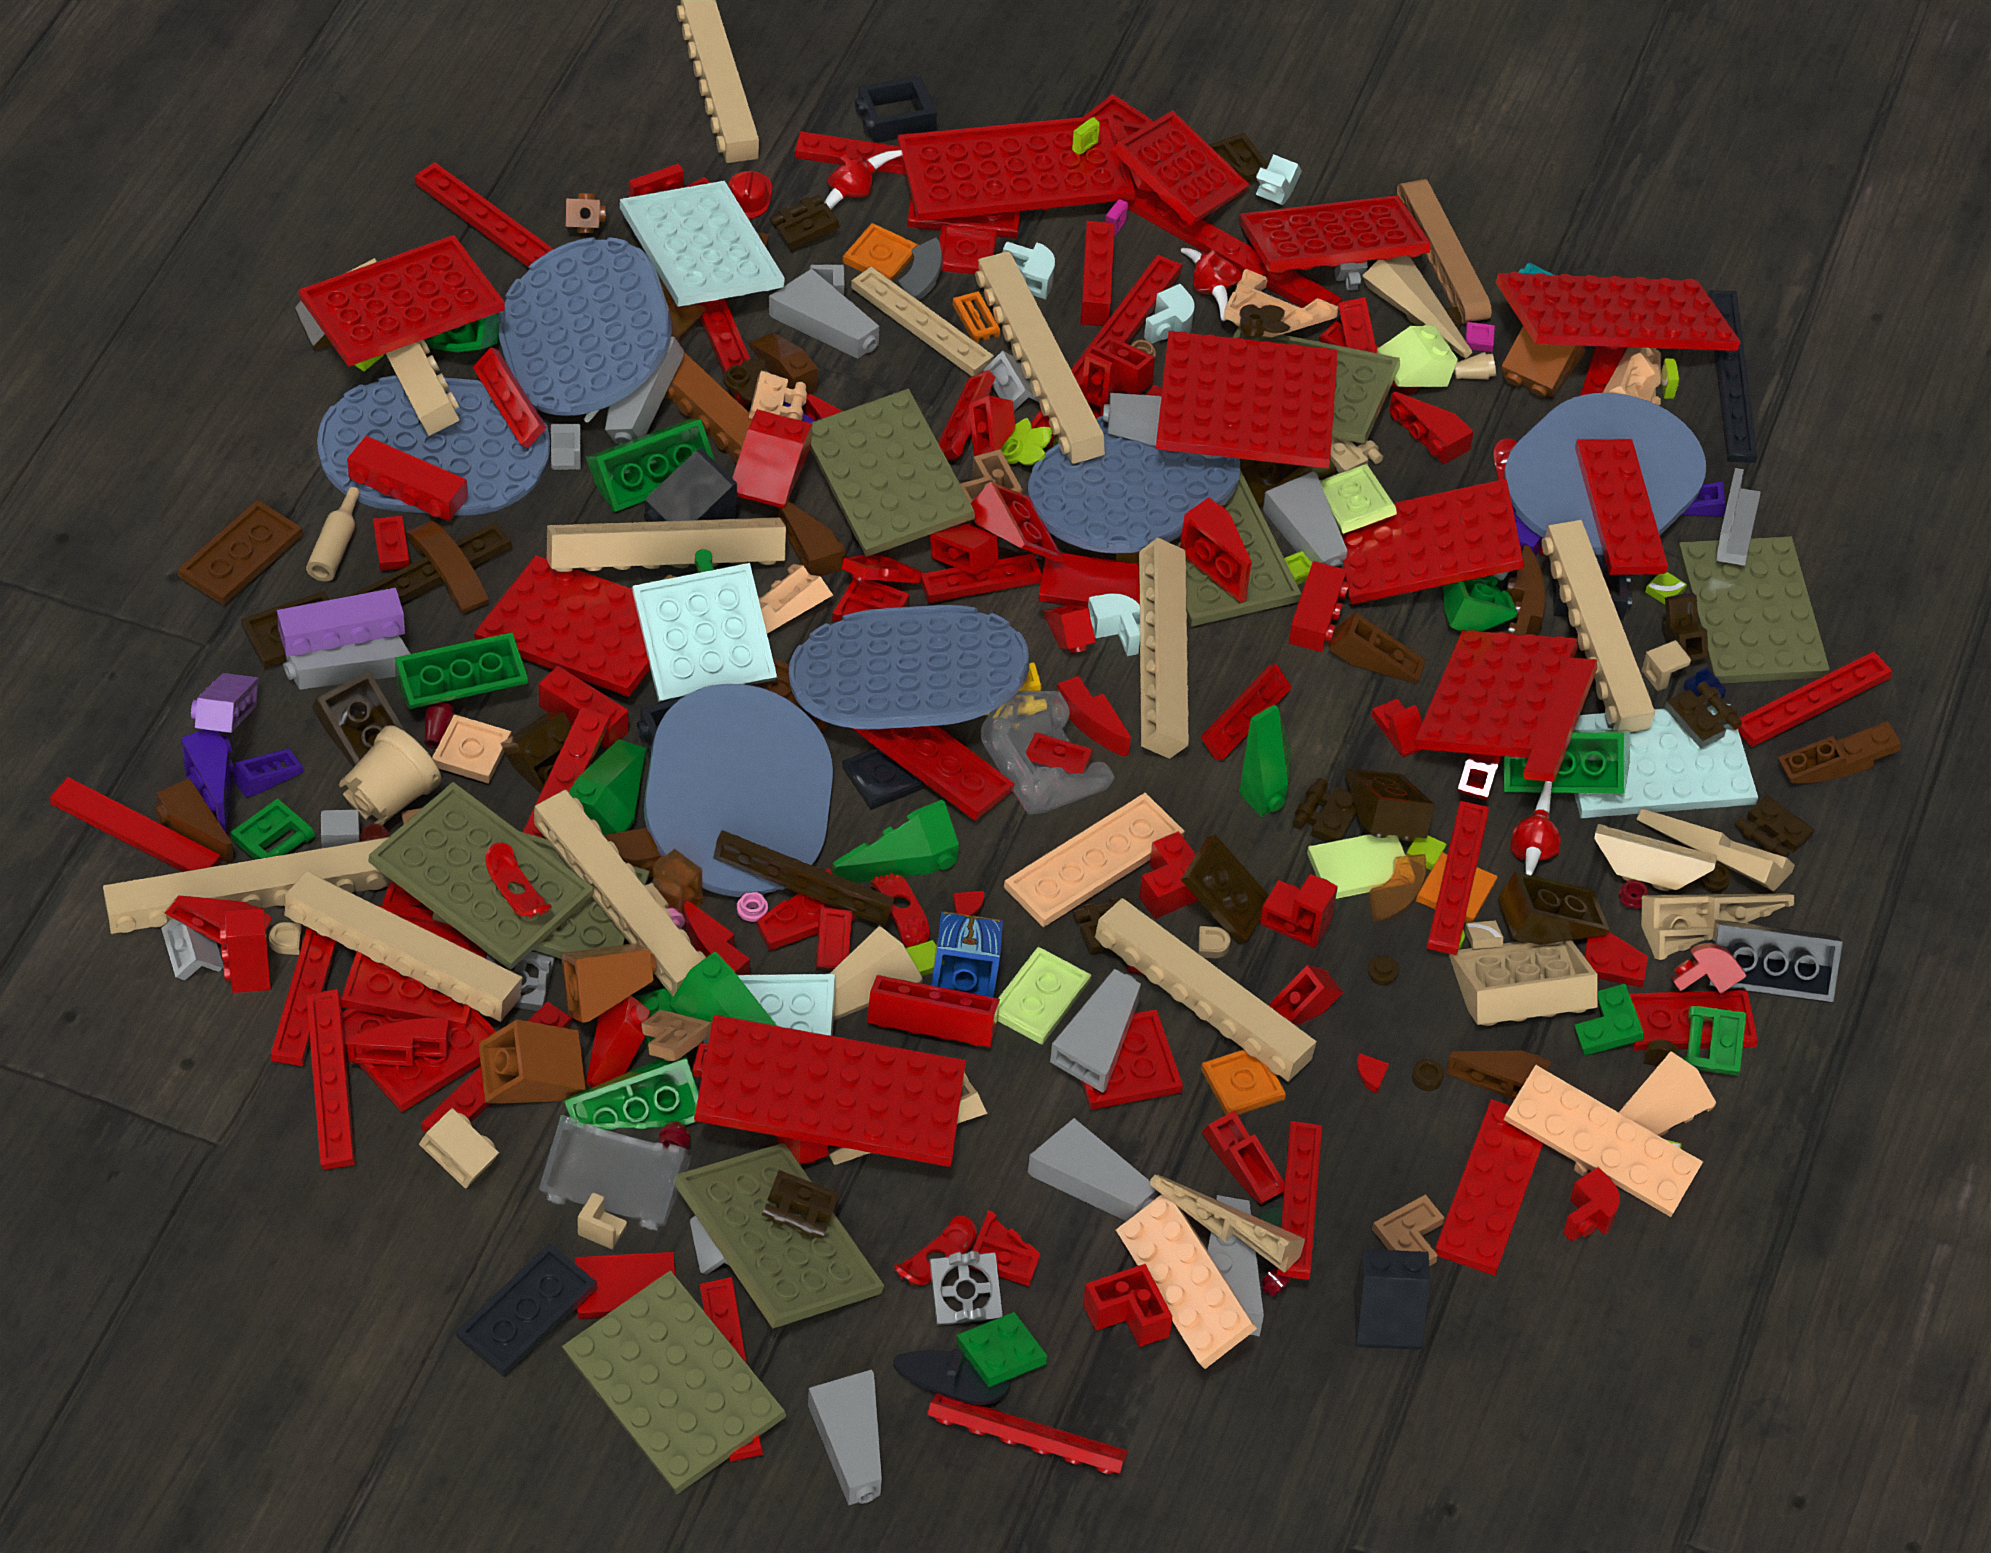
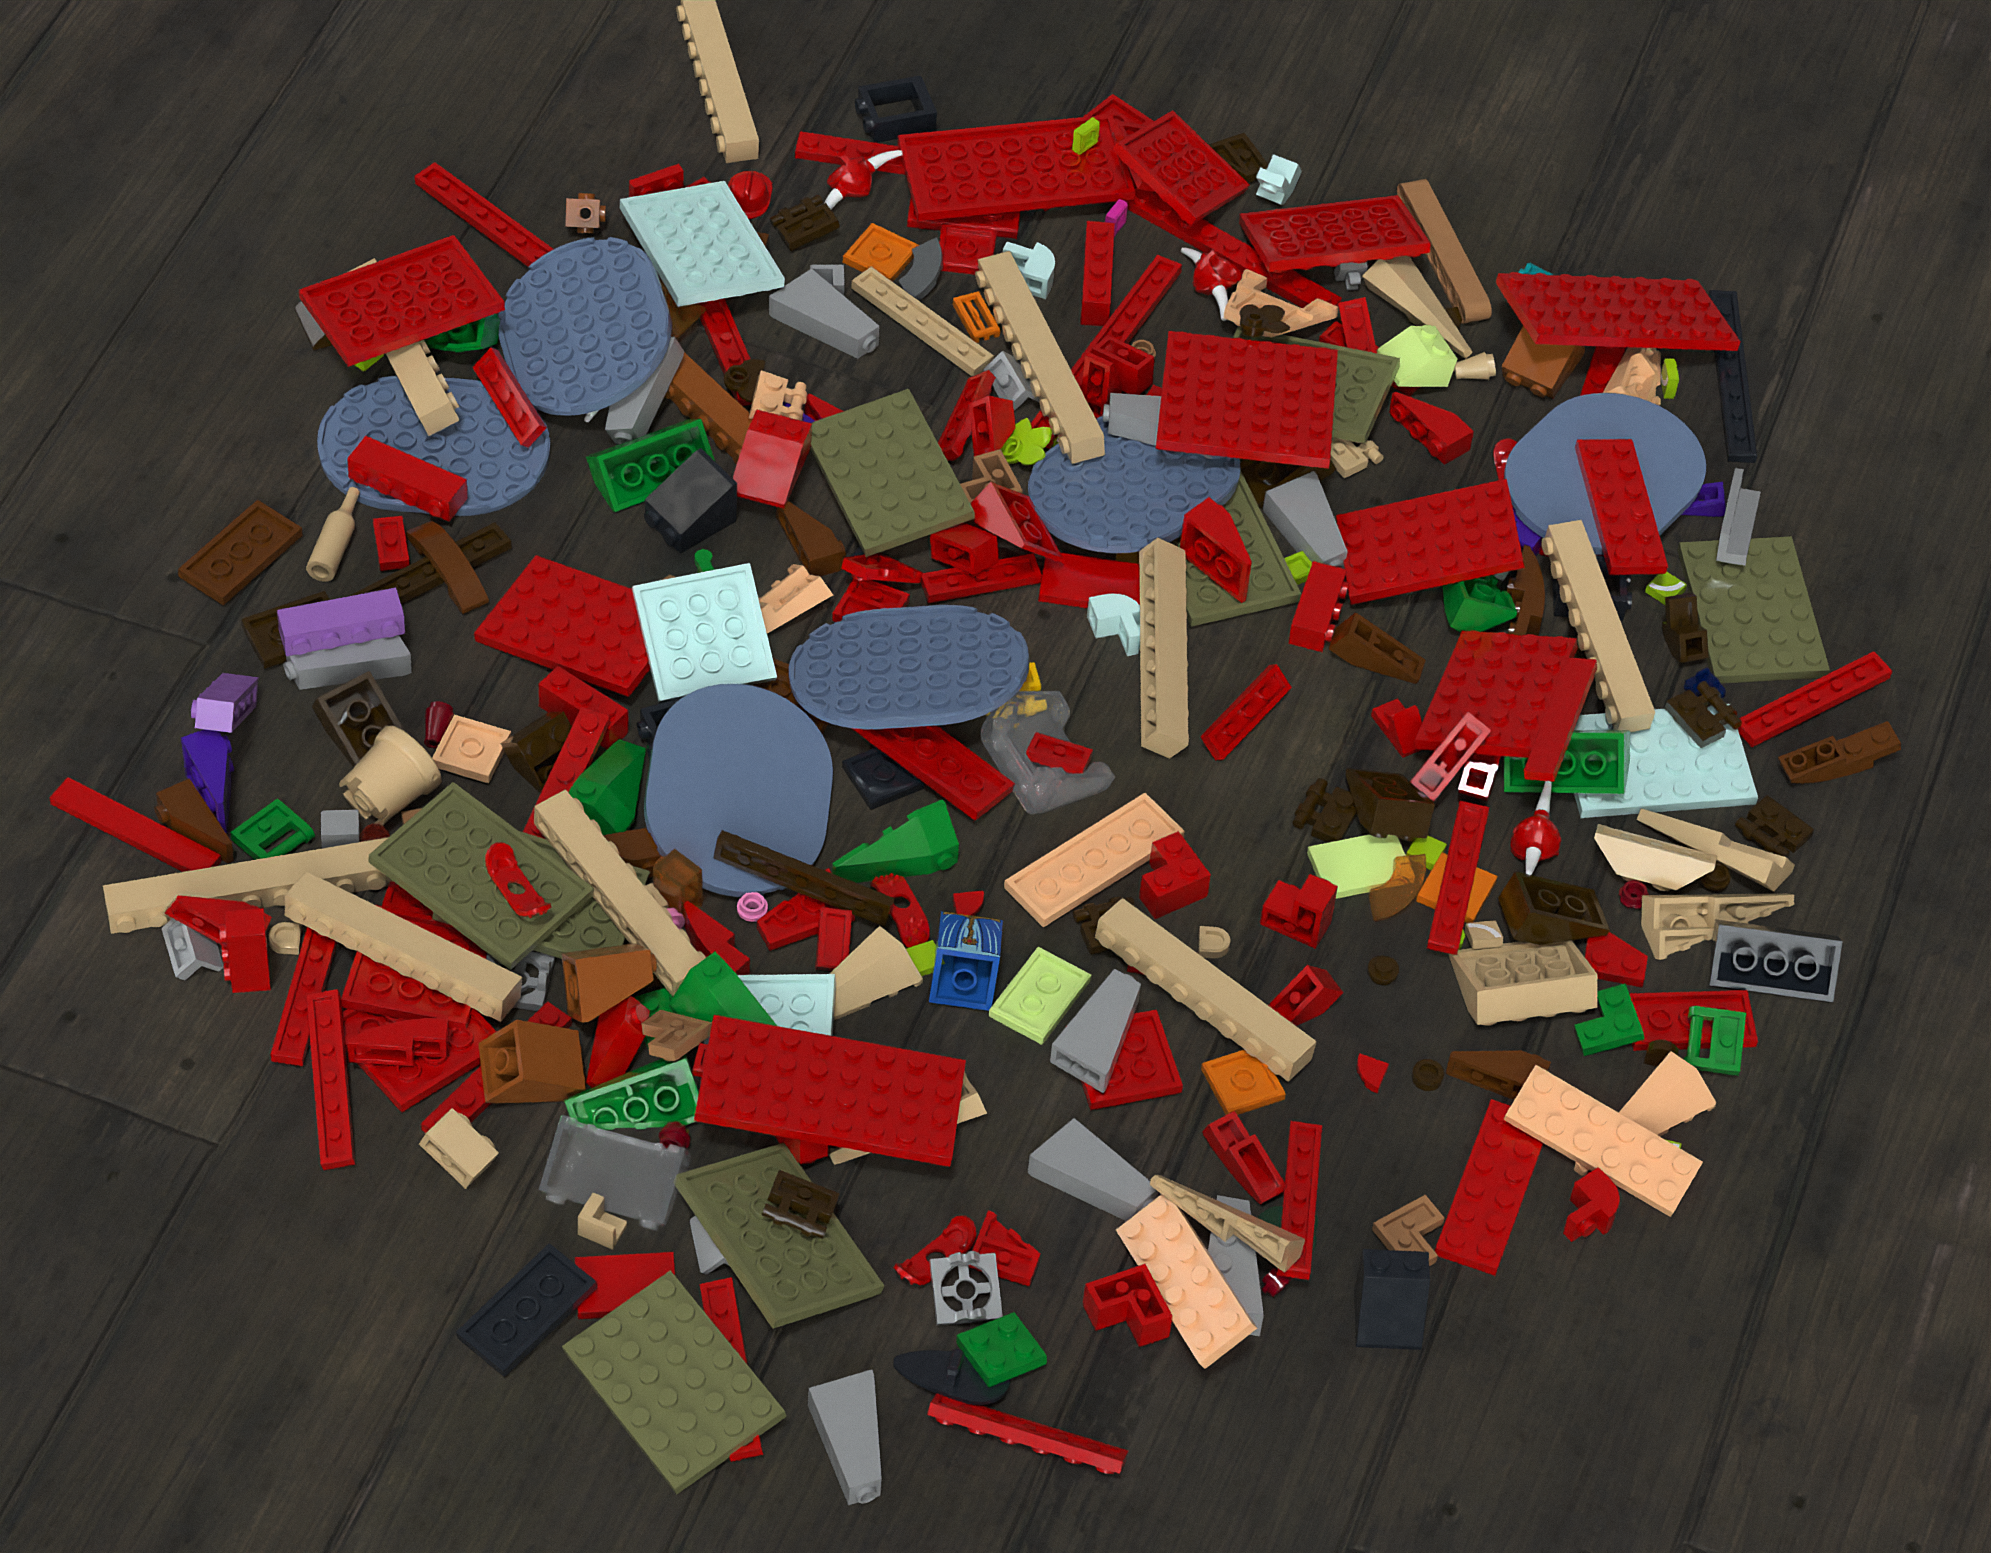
(251, 783): dark purple slope -> none
(459, 670): green slope -> none
(565, 446): light grey panel -> none
(664, 543): tan brick -> none
(786, 361): reddish brown slope -> none
(933, 1011): red brick -> none
(1071, 627): red slope -> none
(1095, 716): red slope -> none
(1172, 313): light aqua brick -> none
(1225, 889): dark brown plate -> none
(1266, 763): green wedge -> none
(1357, 498): yellowish green tile -> none
(1450, 756): none -> slope
(1480, 336): dark pink tile -> none
(1662, 661): tan panel -> none
(1713, 961): brick -> none

